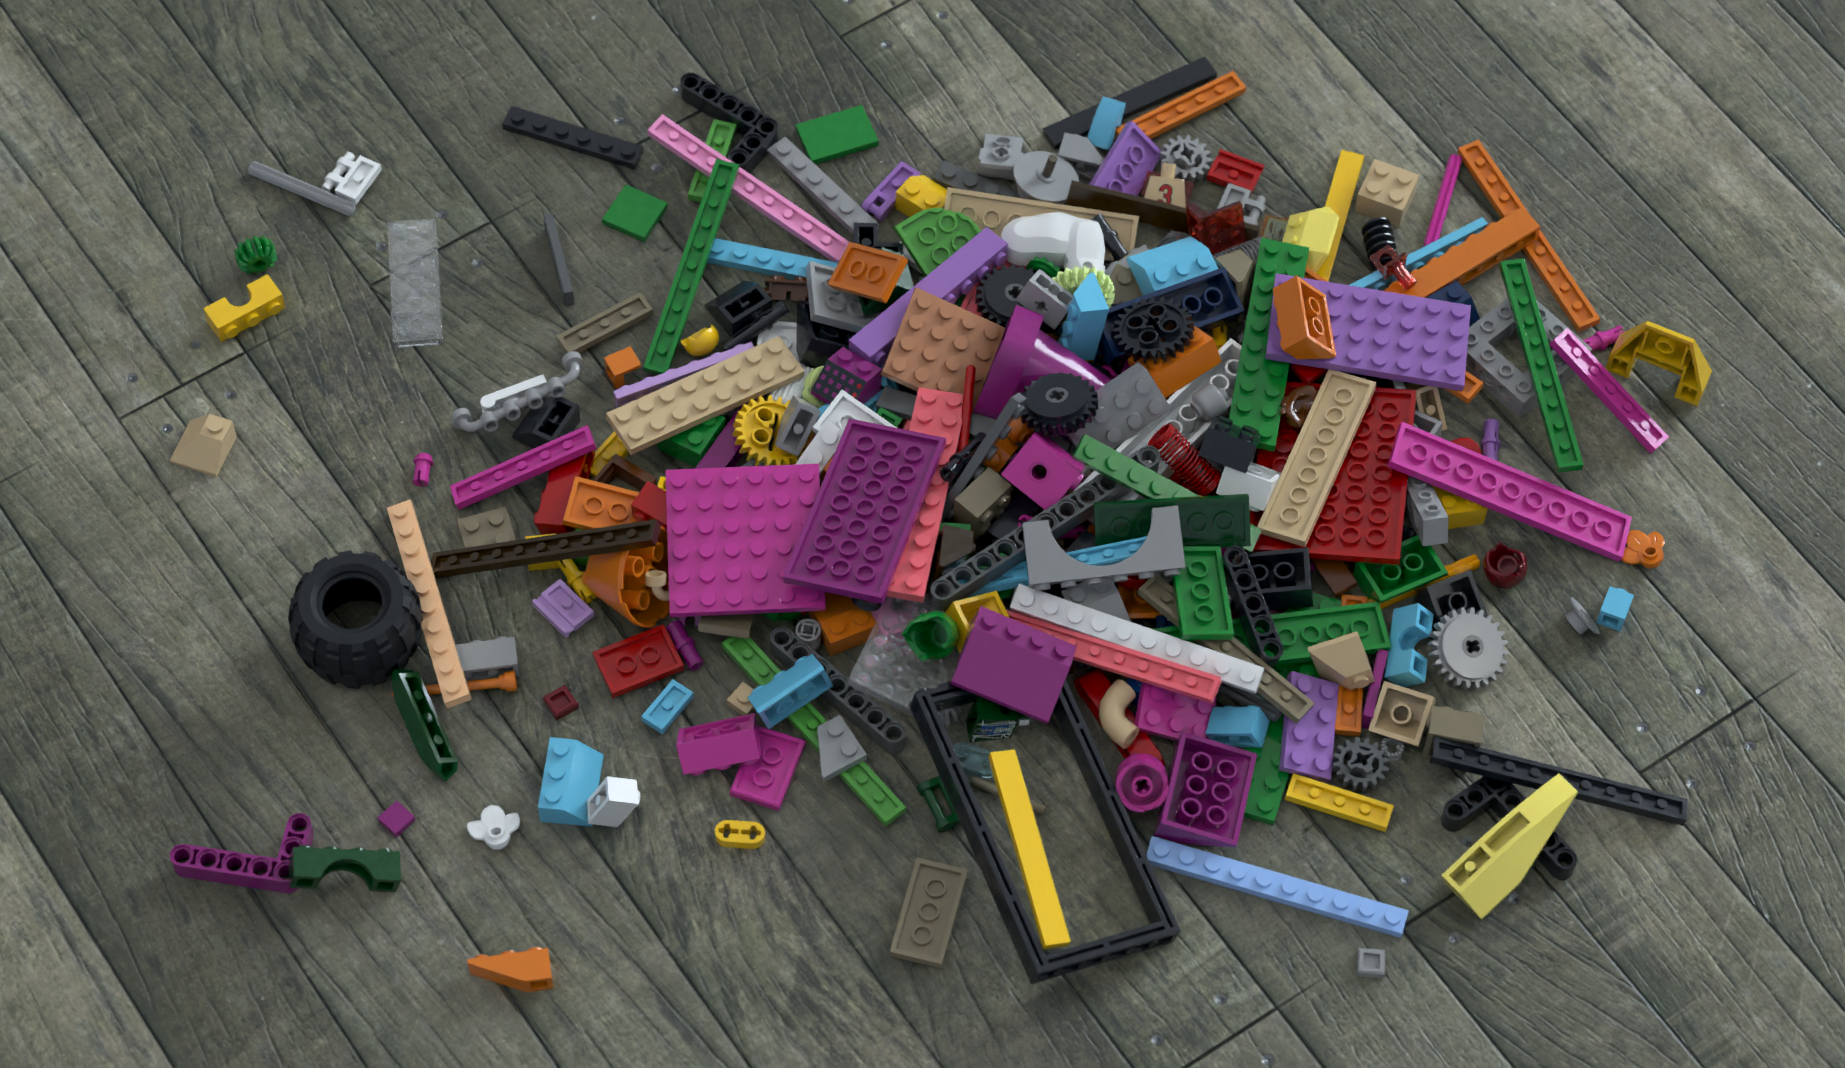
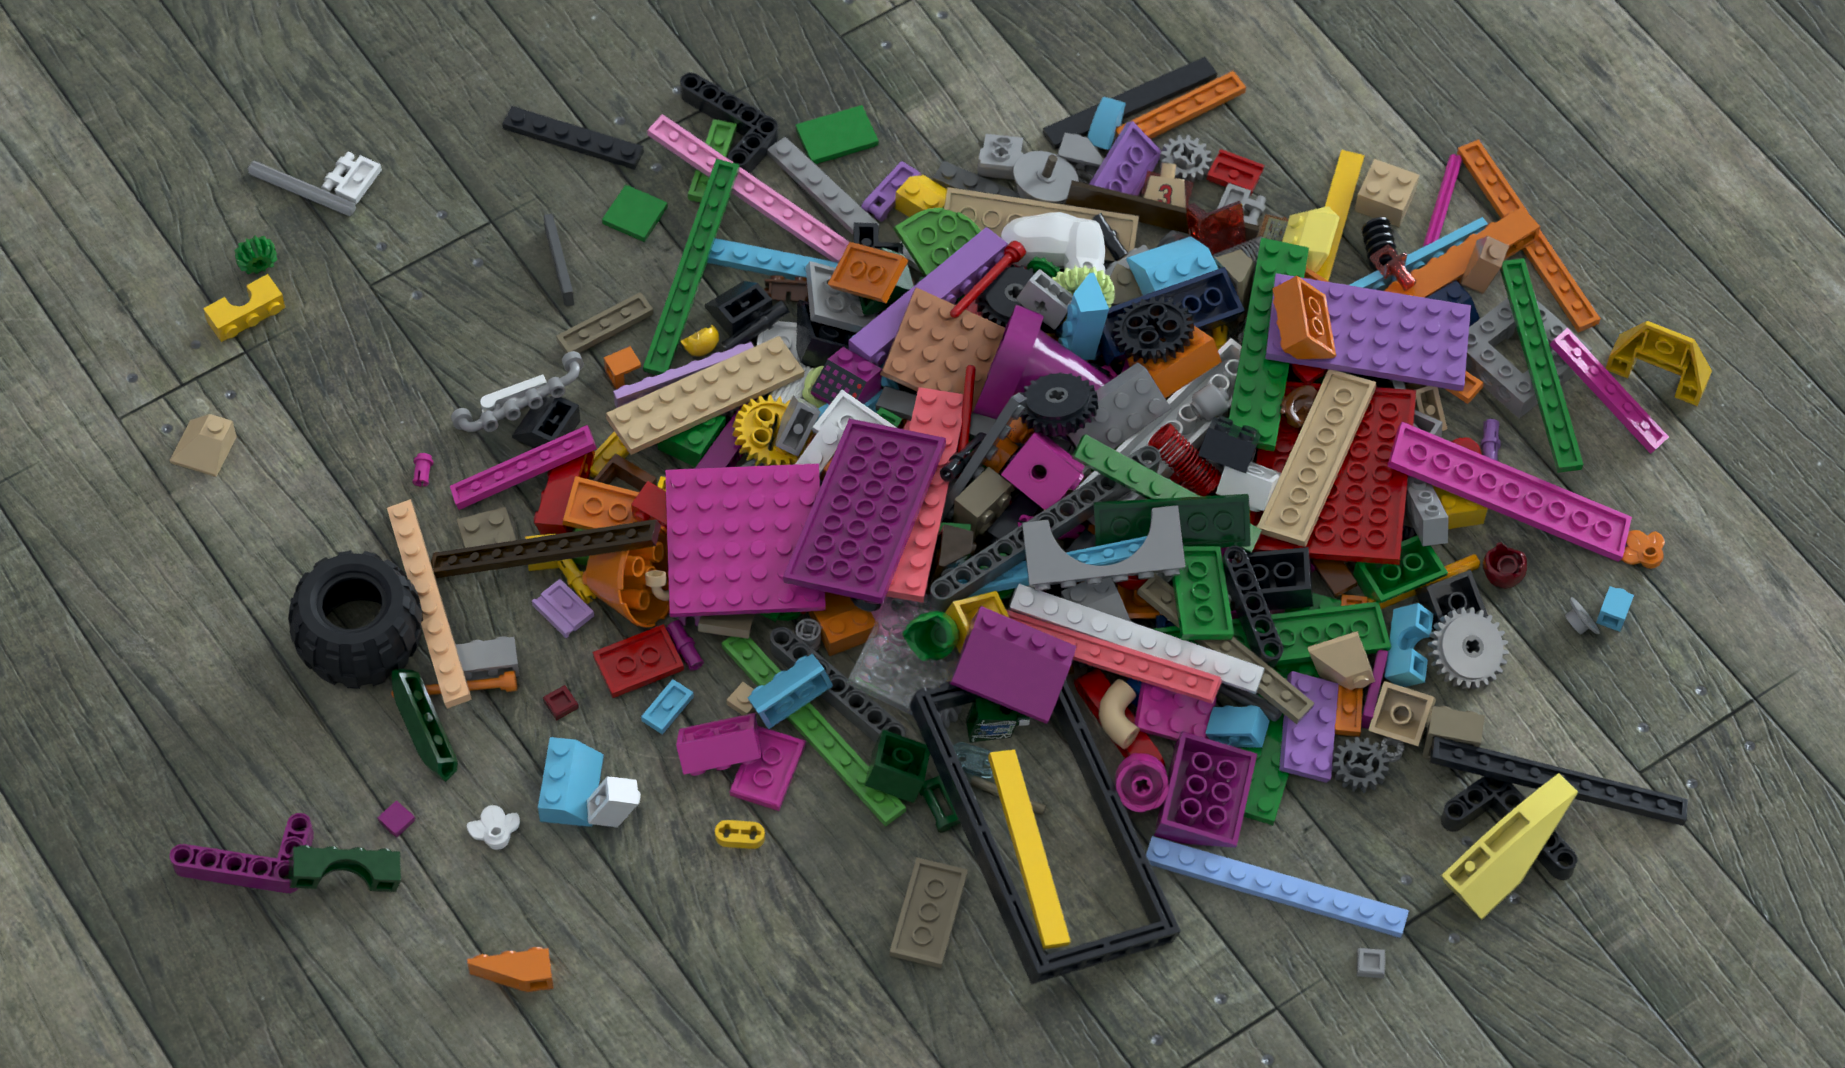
(415, 283): clear plate -> none
(838, 748): light grey wing -> none
(898, 766): none -> dark green brick
(1012, 253): none -> red piece
(1339, 802): yellow plate -> none
(1484, 264): none -> medium nougat slope
(1601, 340): dark pink pin -> none

